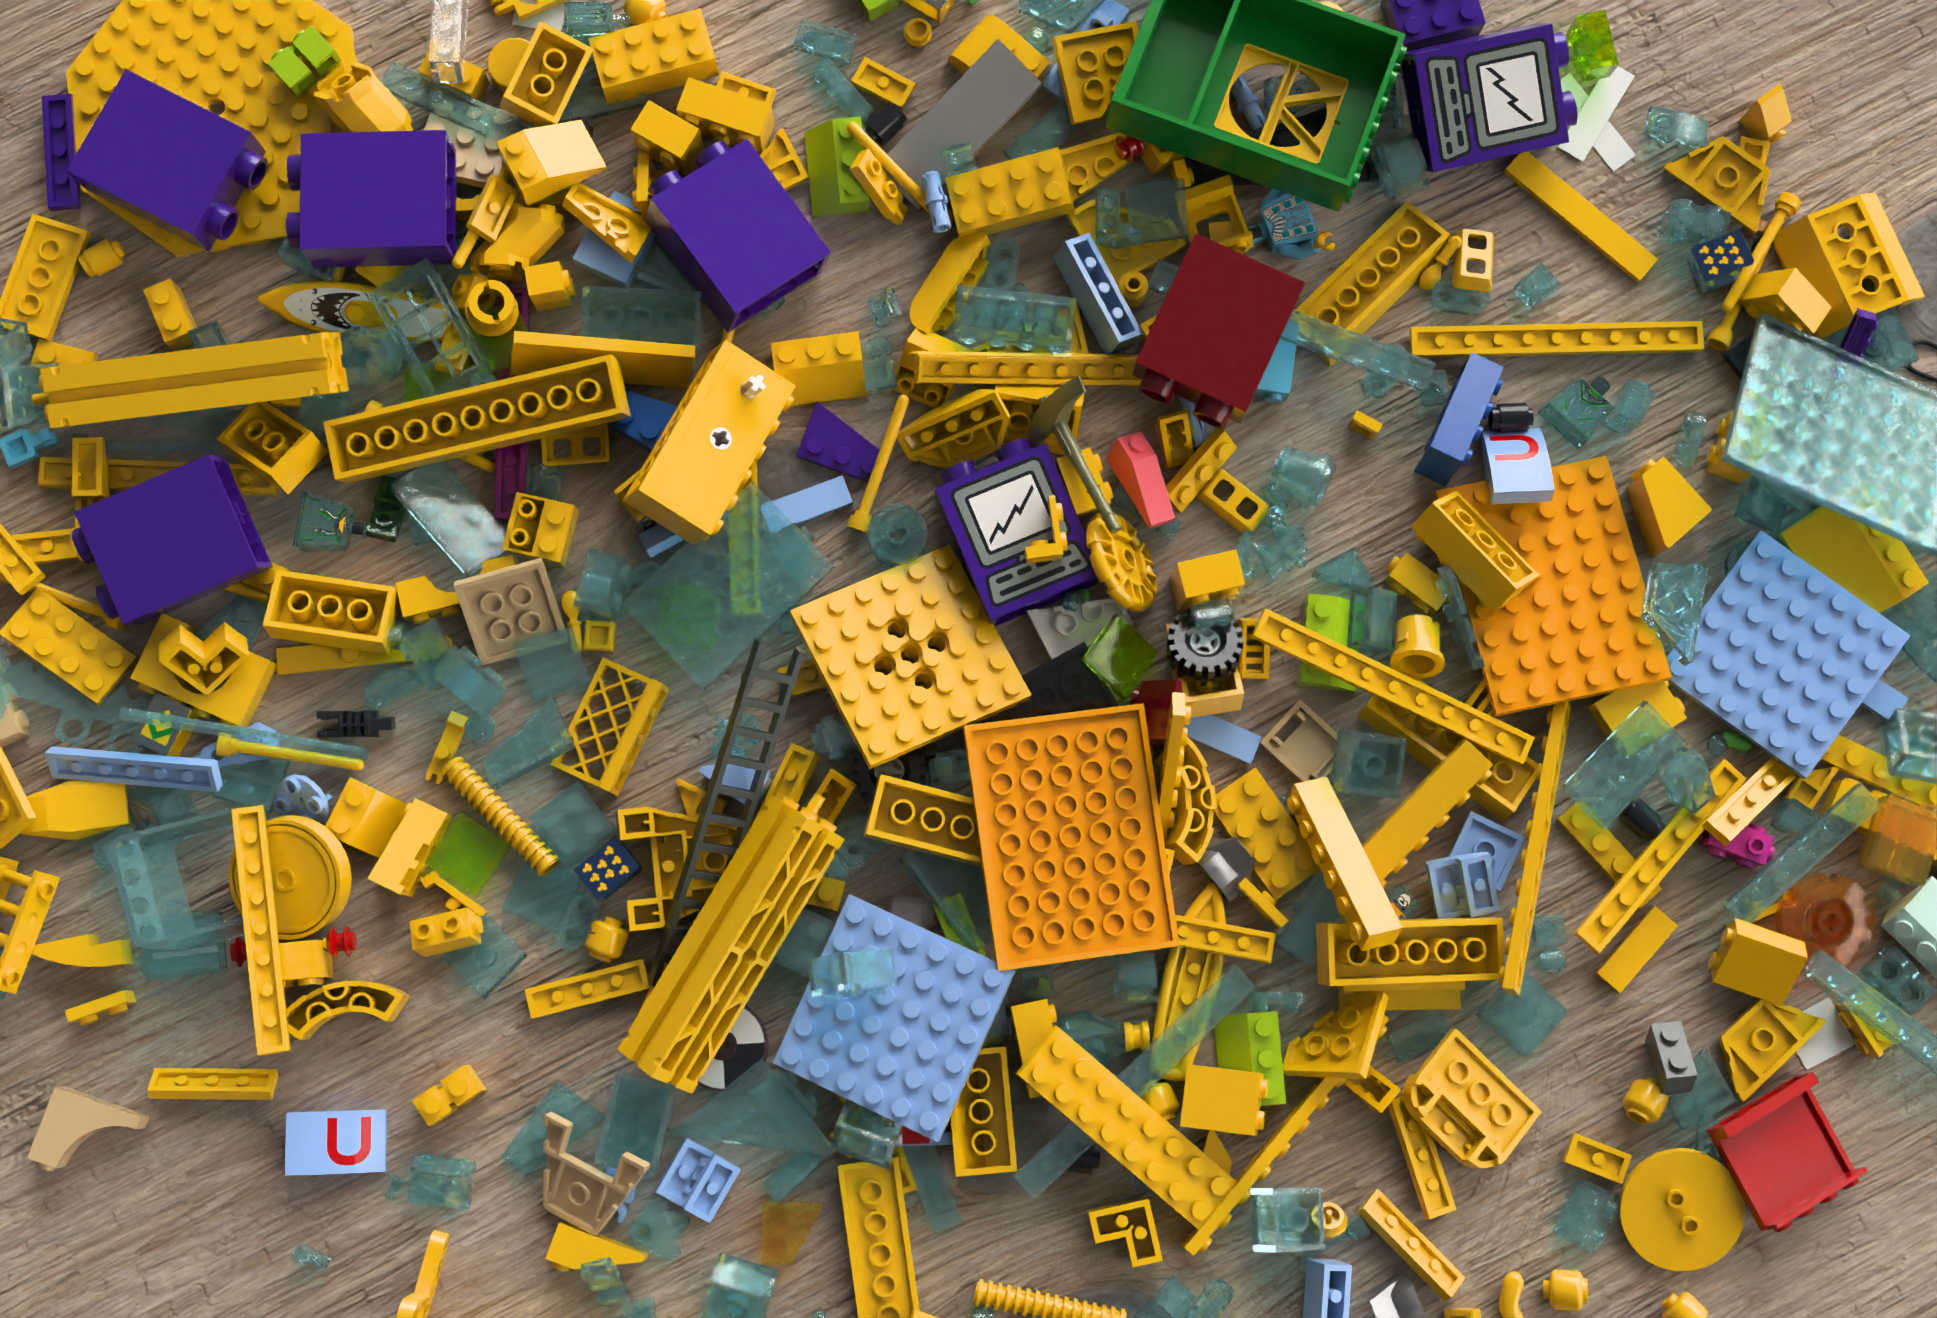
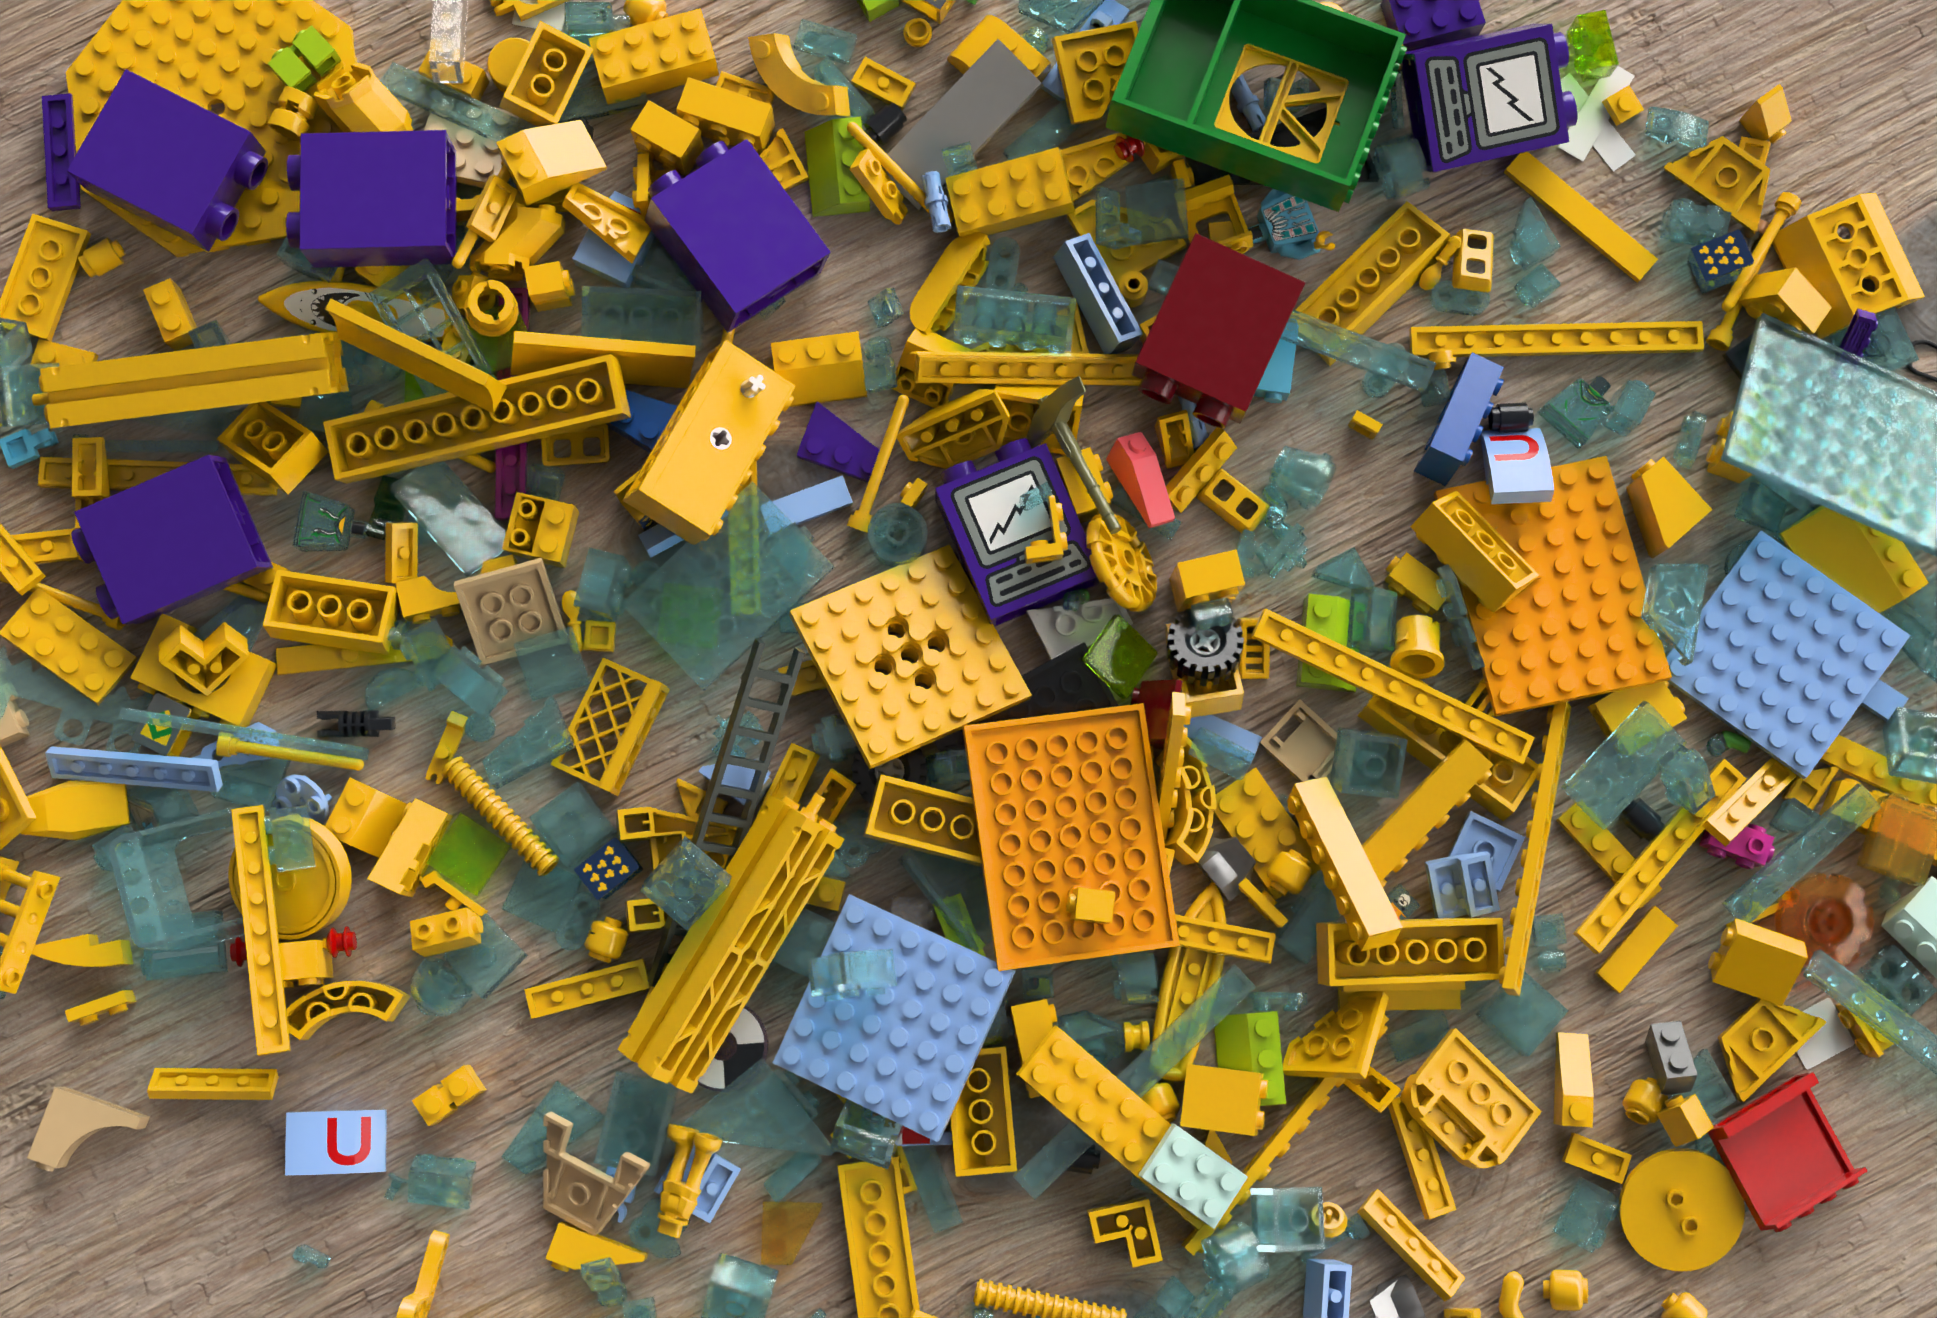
(286, 121): none -> yellow wheel
(290, 837): none -> clear light blue bracket
(401, 551): none -> yellow plate
(416, 357): none -> yellow arch
(438, 989): none -> clear light blue cylinder
(680, 1197): none -> yellow piece
(686, 883): none -> clear light blue brick
(785, 78): none -> yellow brick
(913, 492): none -> yellow plate
(1035, 497): none -> clear light blue tile
(1091, 905): none -> yellow brick
(1193, 1175): none -> light aqua plate
(1221, 753): none -> clear light blue bracket
(1234, 1259): none -> clear light blue brick
(1289, 872): none -> yellow head
(1442, 359): none -> yellow plate
(1532, 237): none -> clear light blue slope
(1573, 1081): none -> yellow slope
(1622, 105): none -> yellow plate
(1684, 1119): none -> yellow brick

